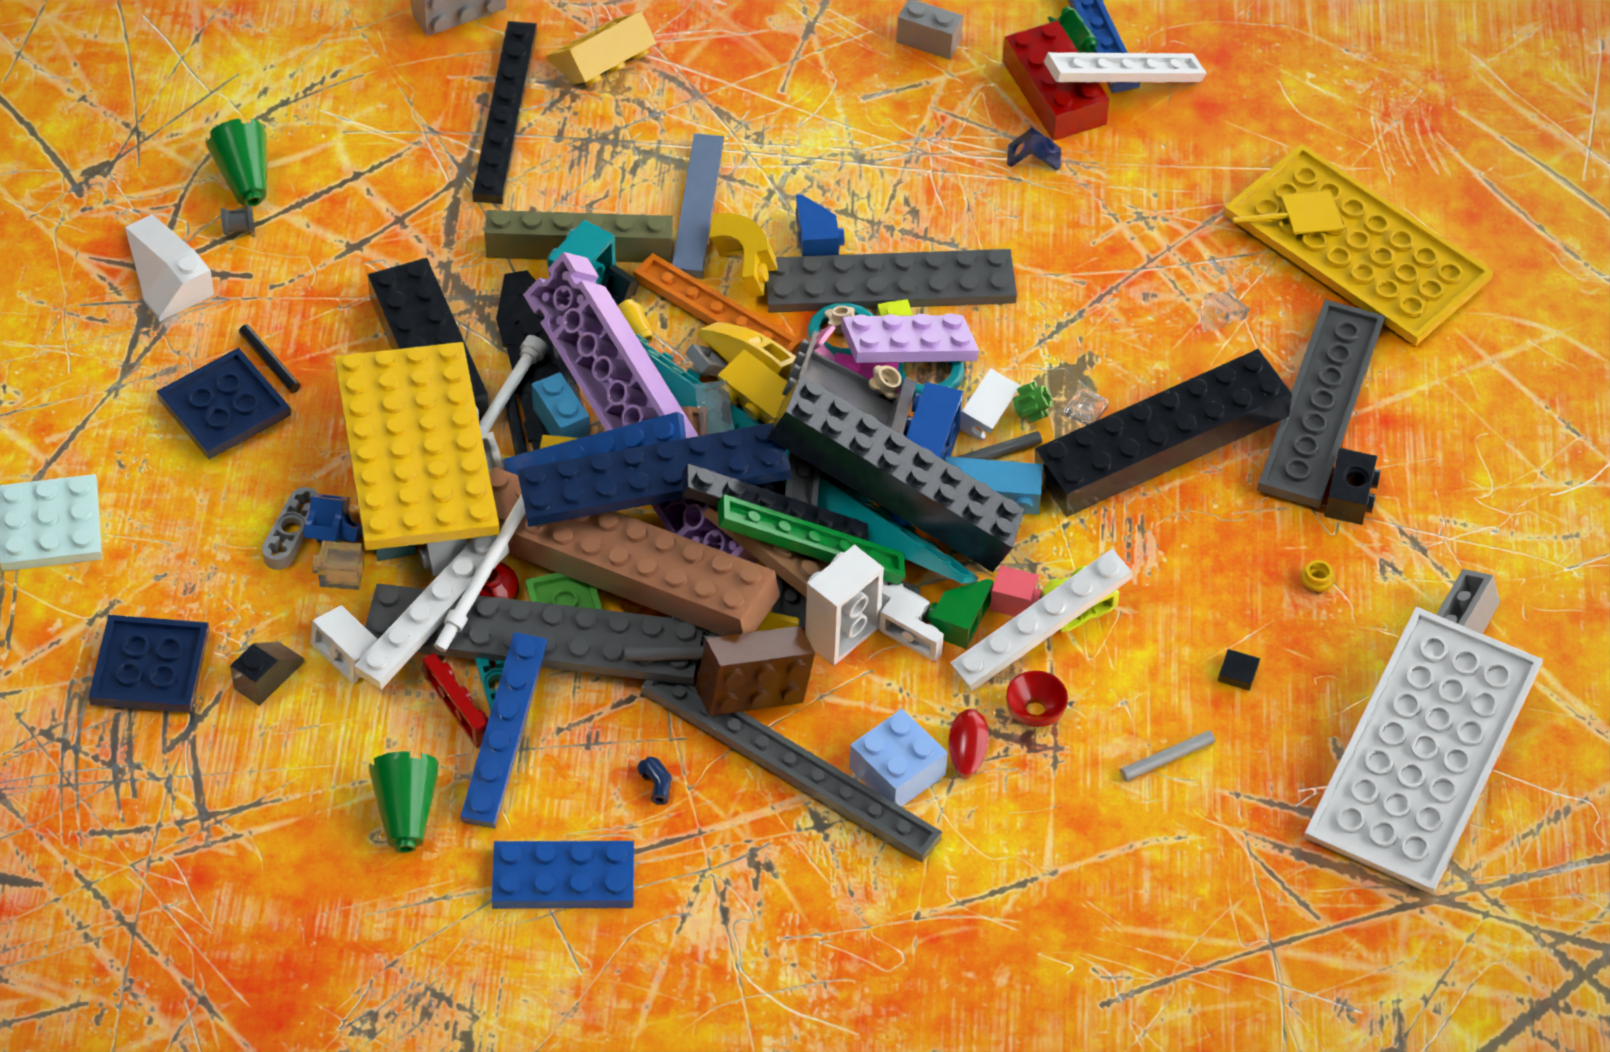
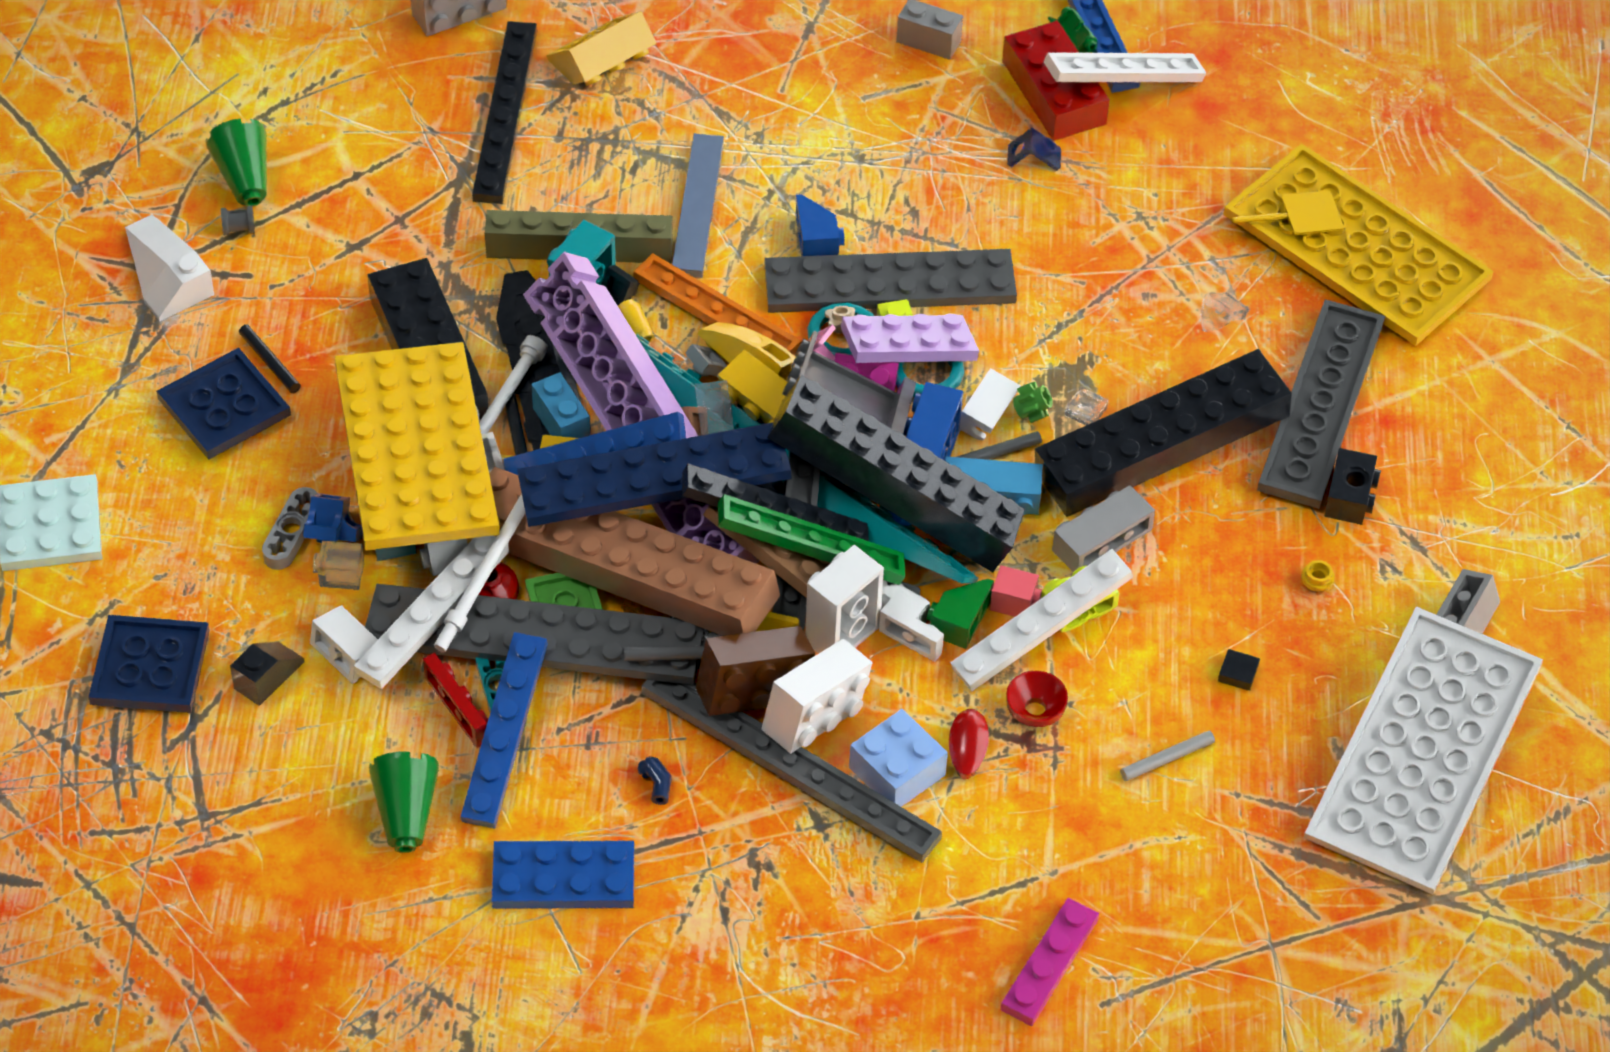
(744, 238): yellow arch -> none
(817, 696): none -> white brick
(885, 381): tan plate -> none
(1049, 962): none -> dark pink plate
(1104, 527): none -> light grey brick

